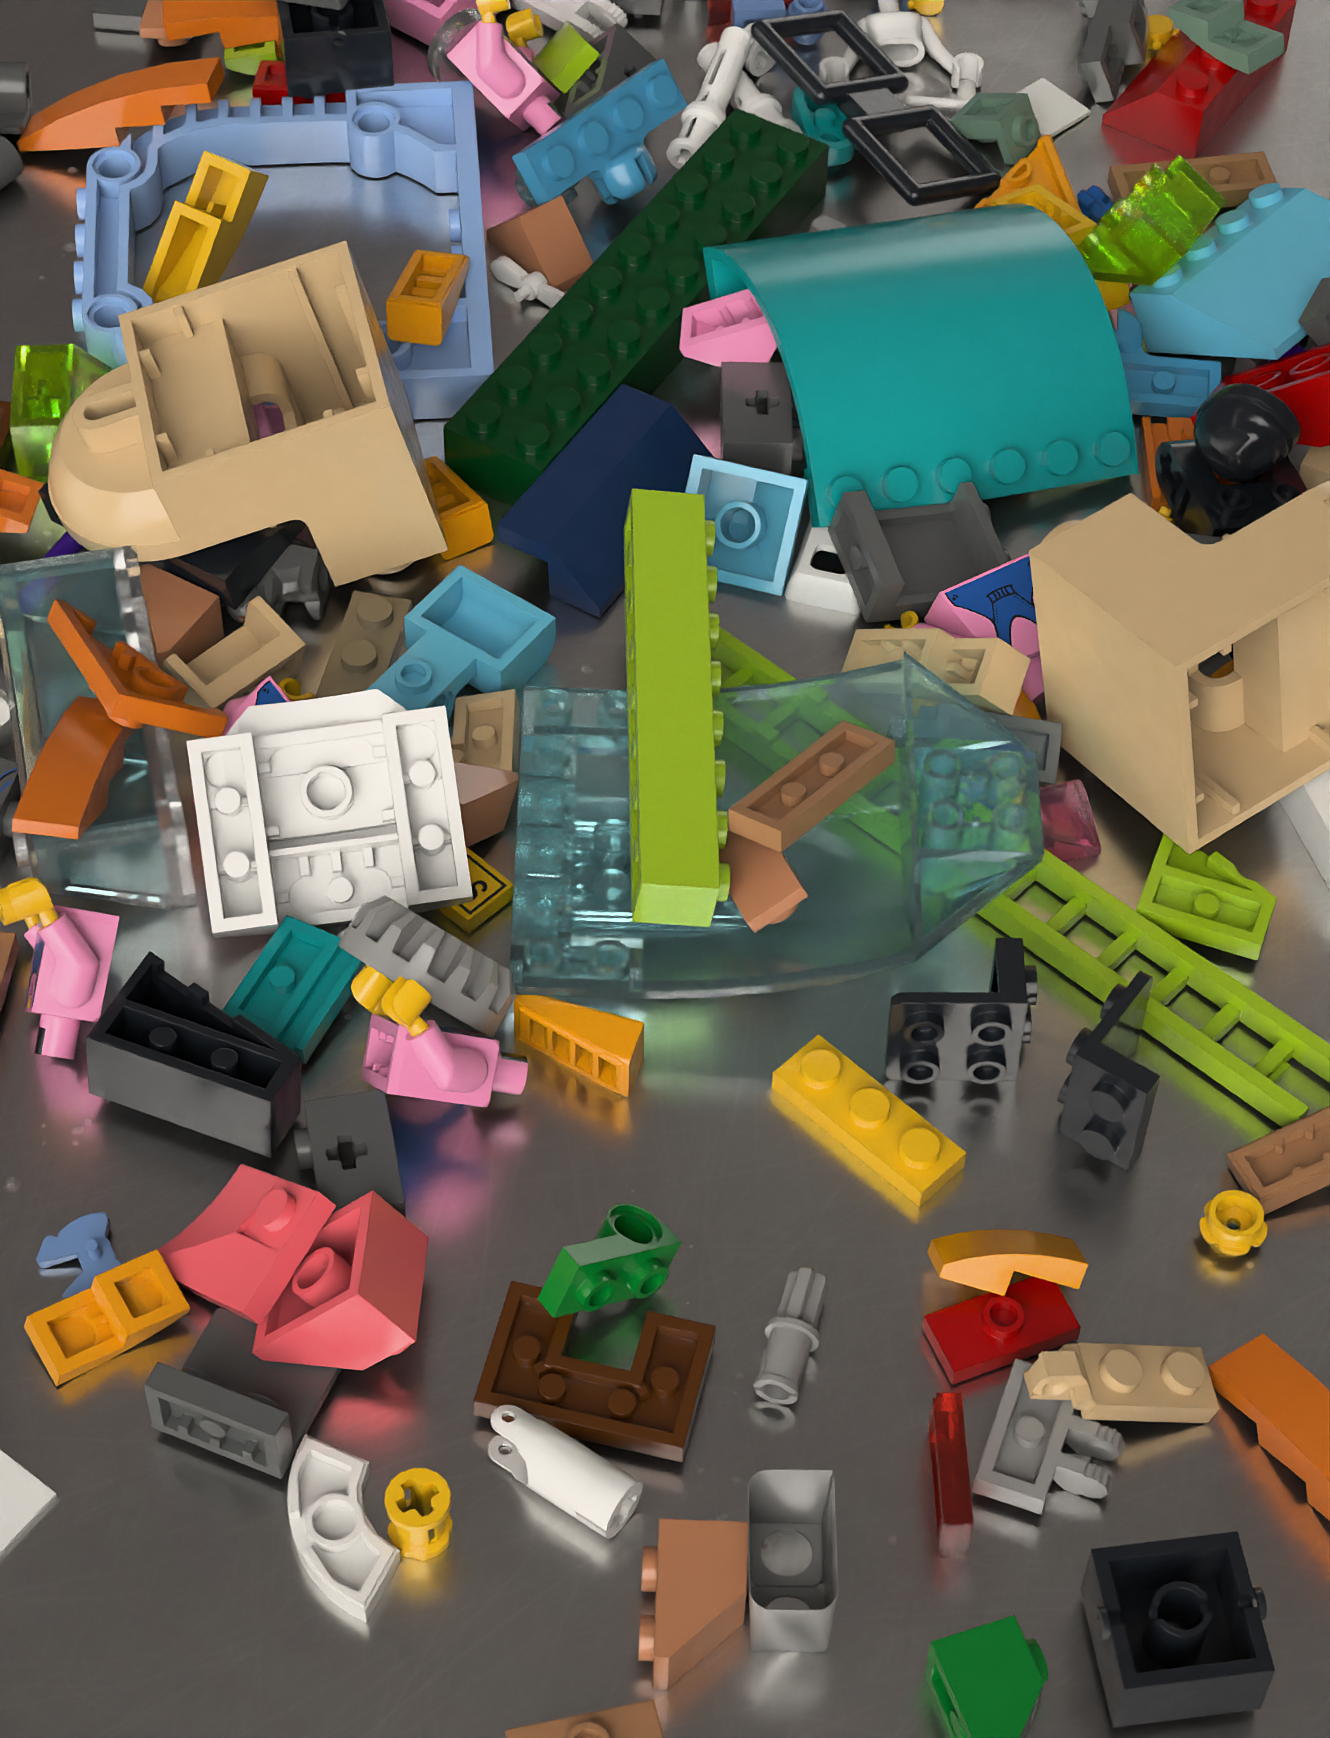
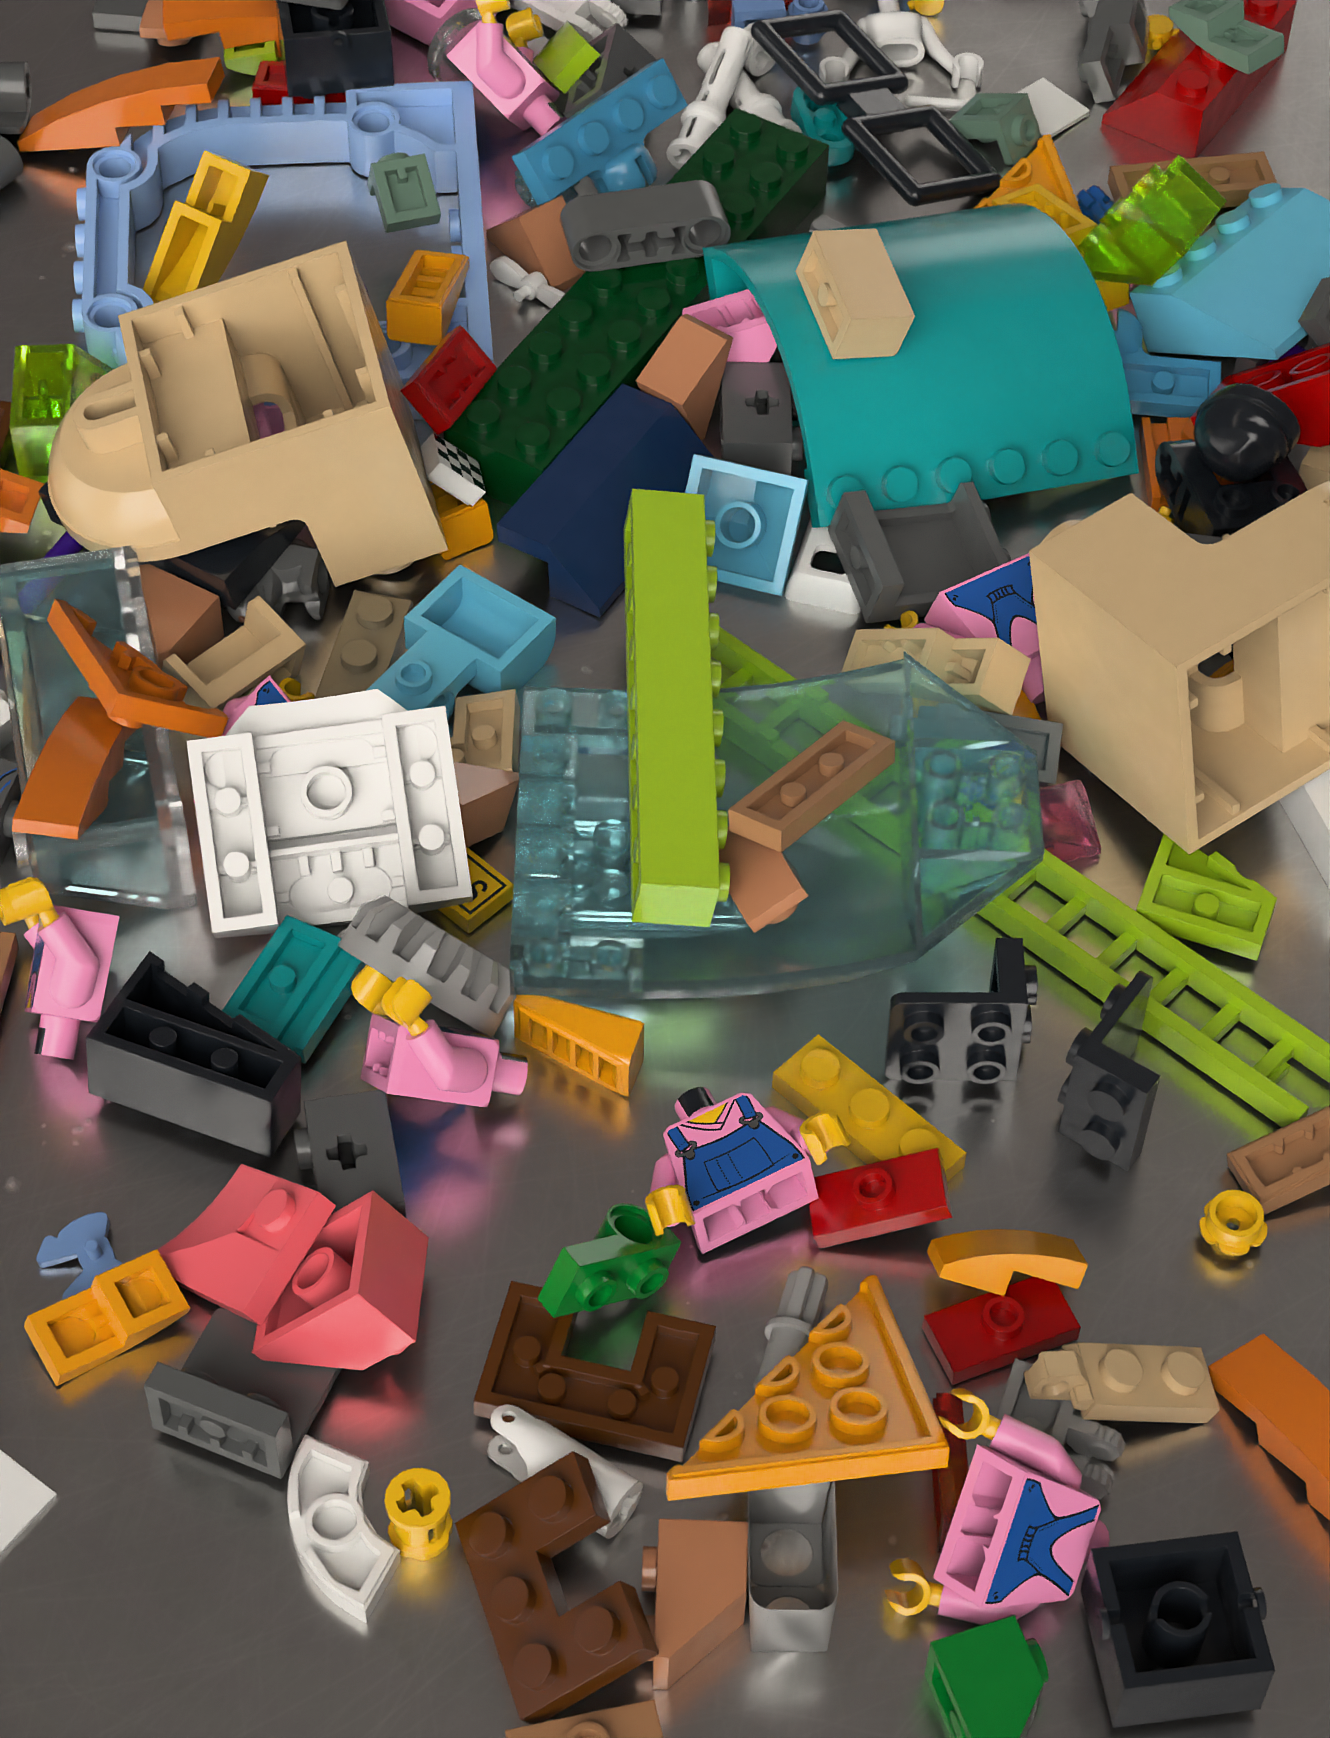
(404, 192): none -> sand green bracket
(448, 379): none -> red plate
(452, 470): none -> white tile
(544, 1647): none -> reddish brown plate
(644, 225): none -> dark grey beam
(688, 370): none -> nougat slope
(736, 1165): none -> torso
(826, 1414): none -> light orange tile
(854, 293): none -> tan panel
(880, 1198): none -> red plate
(1014, 1530): none -> bright pink torso

